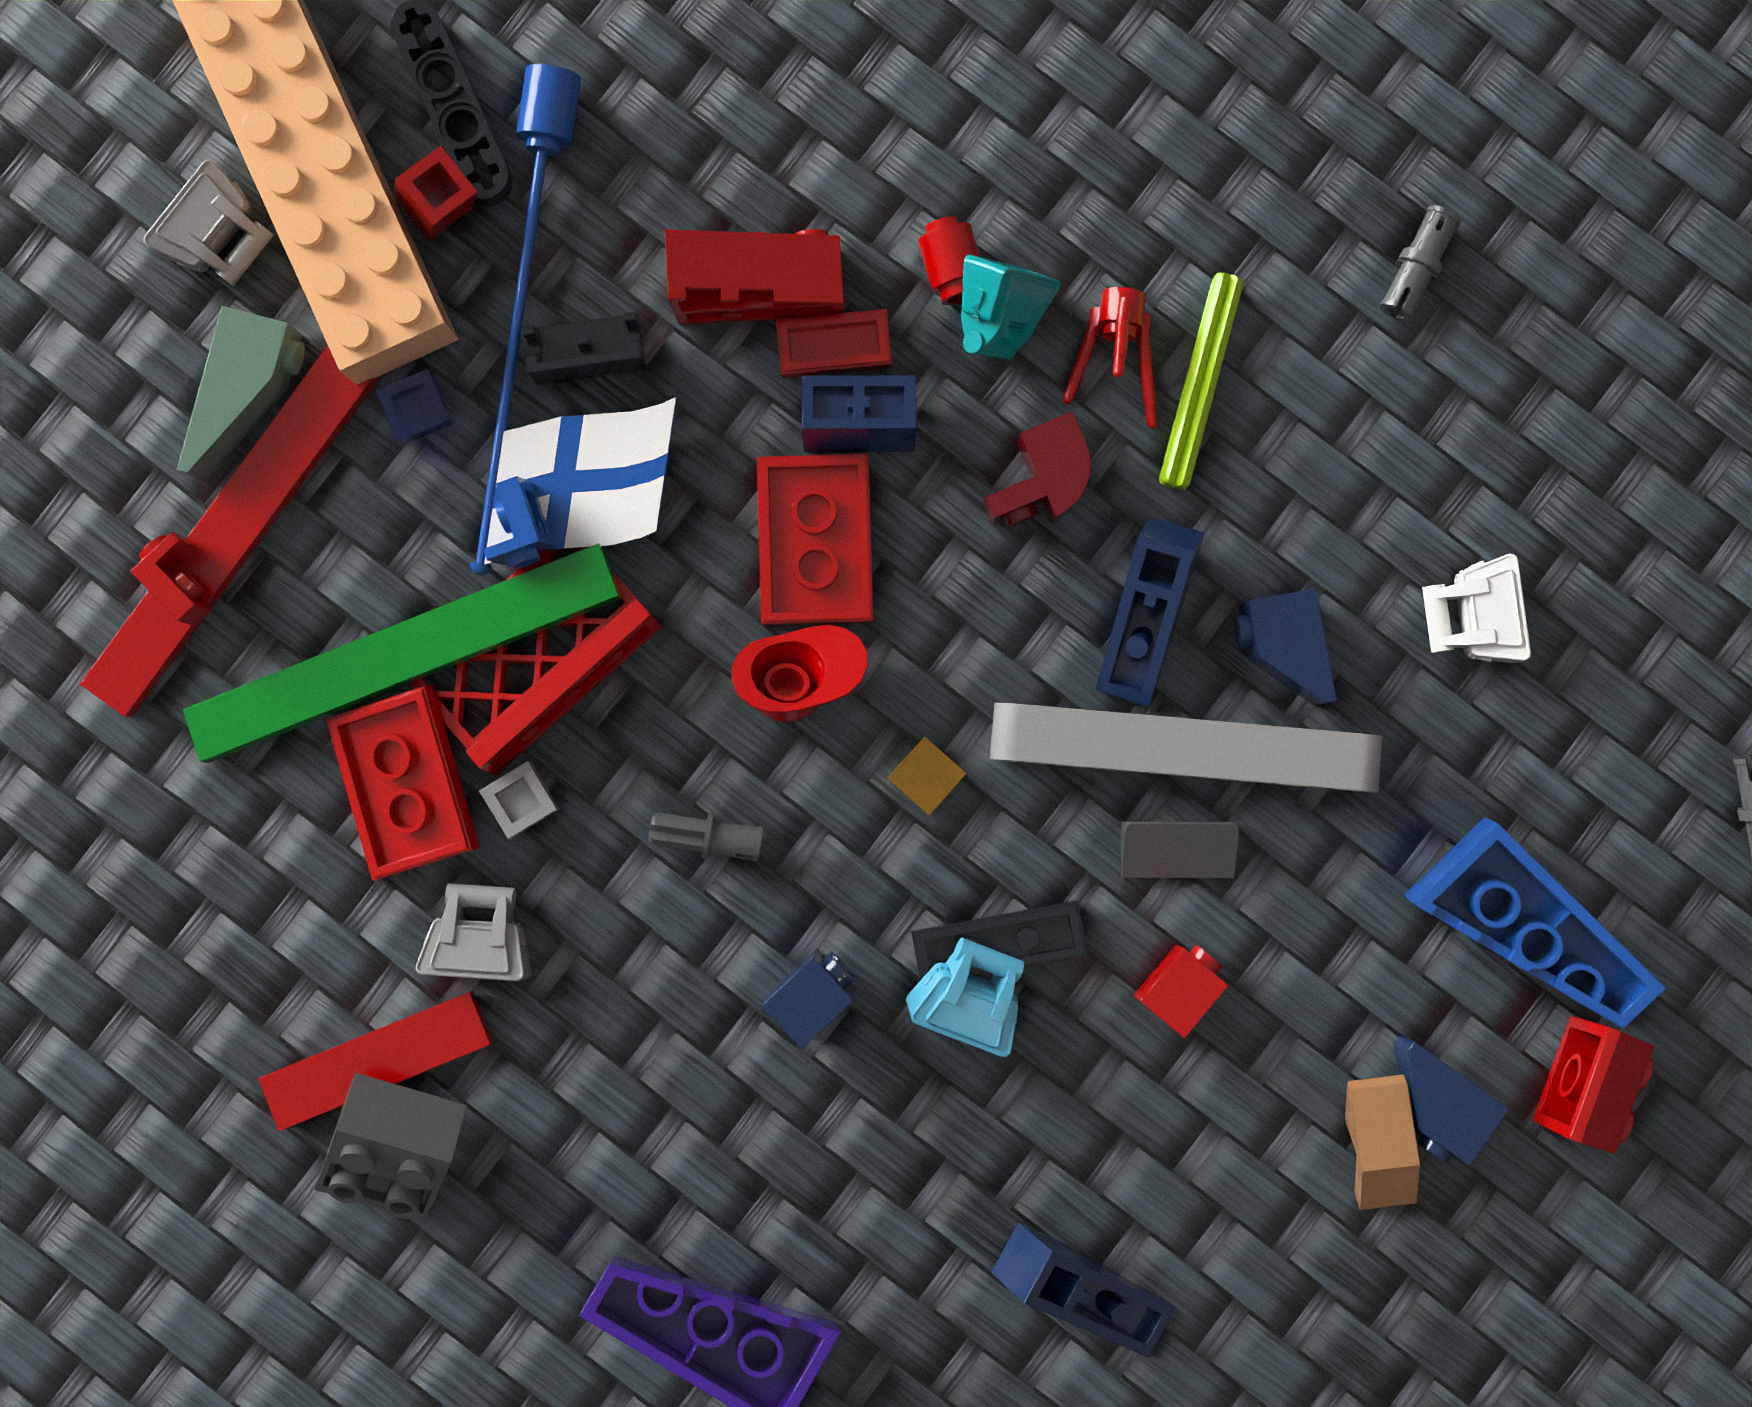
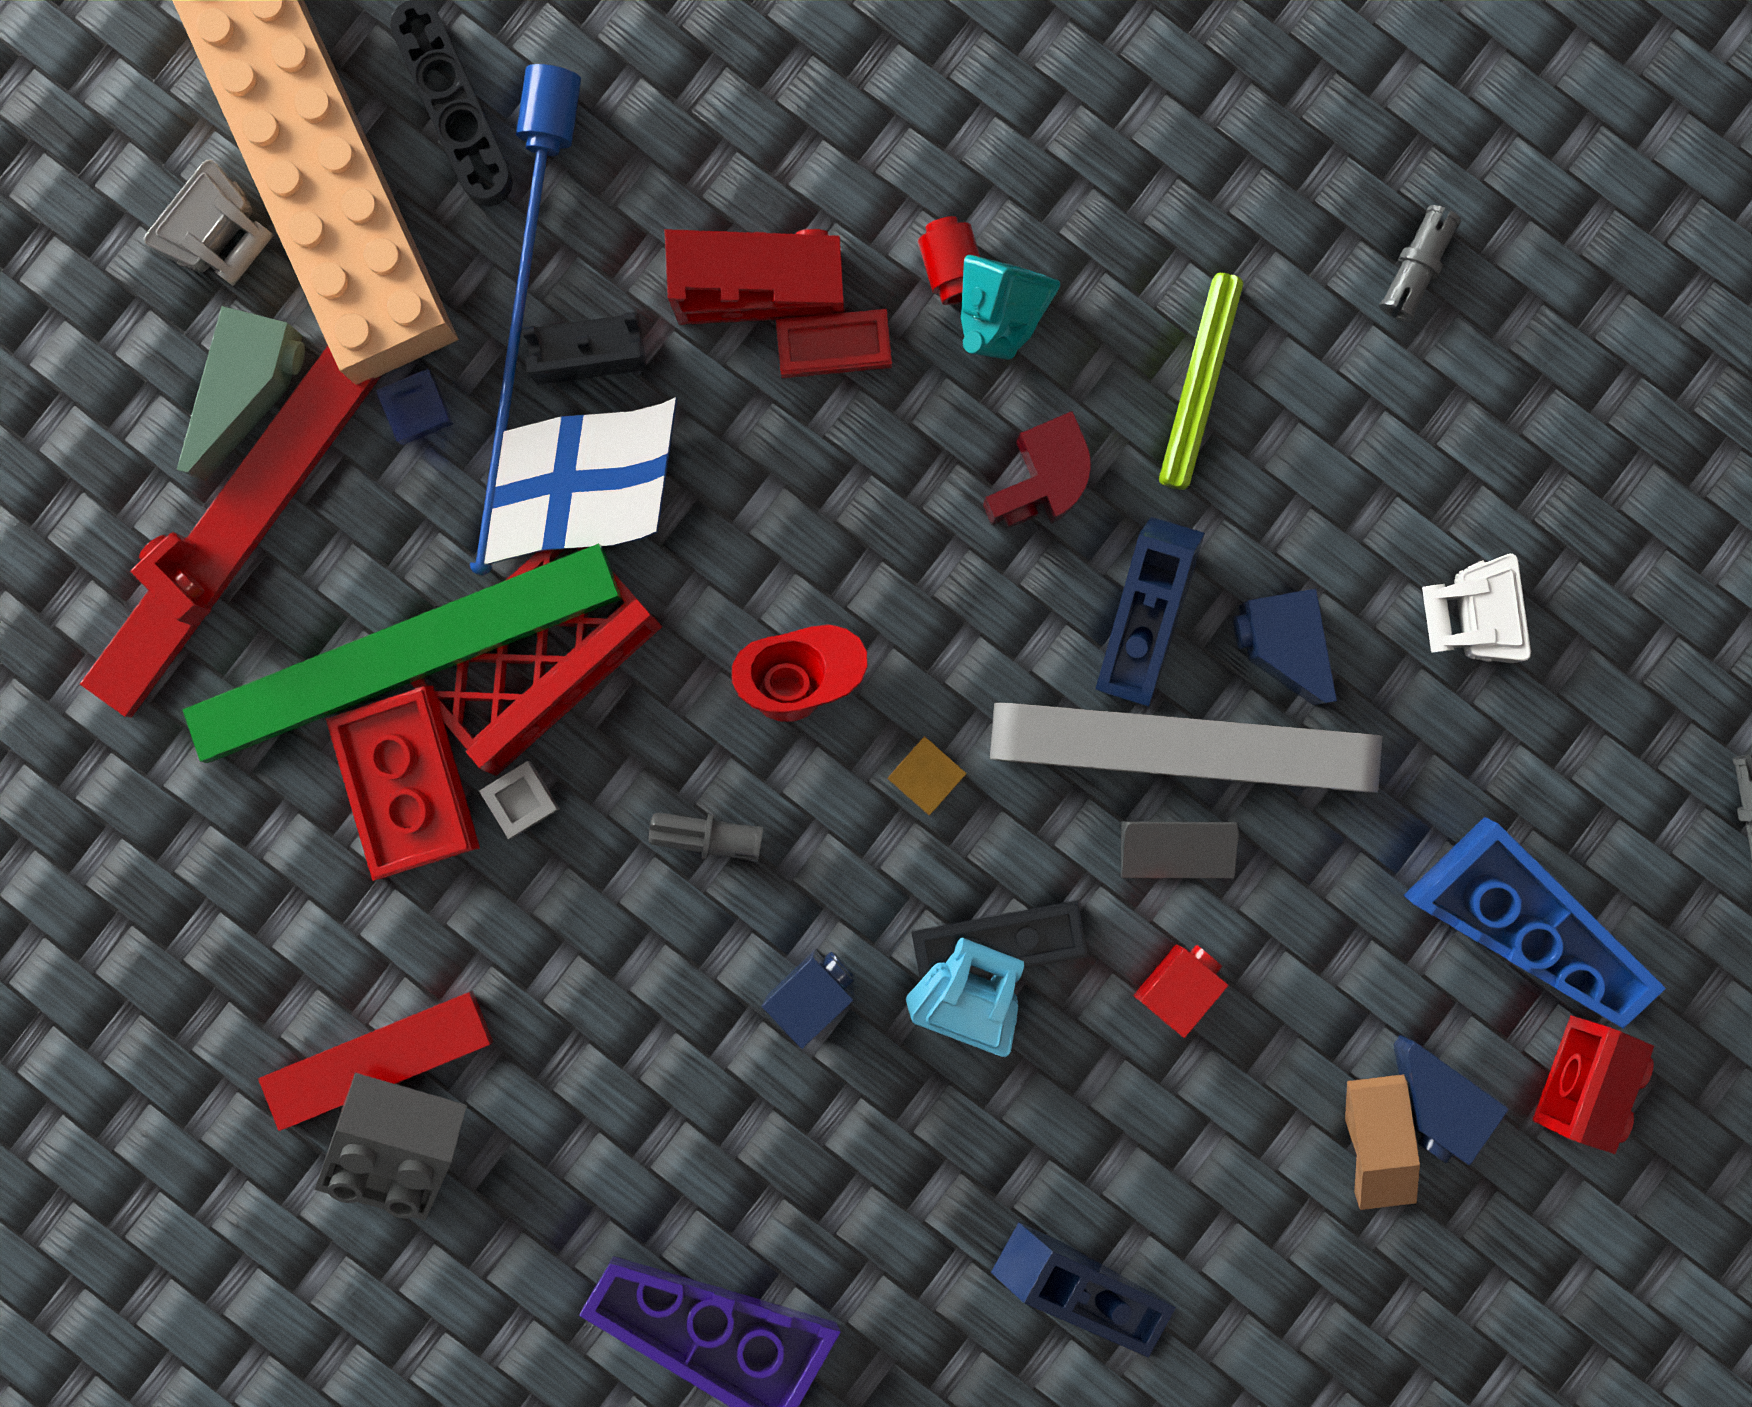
(434, 193): red brick -> none
(476, 947): light grey piece -> none
(523, 517): blue bracket -> none
(814, 539): red tile -> none
(859, 413): dark blue hinge -> none
(1120, 319): red plant -> none

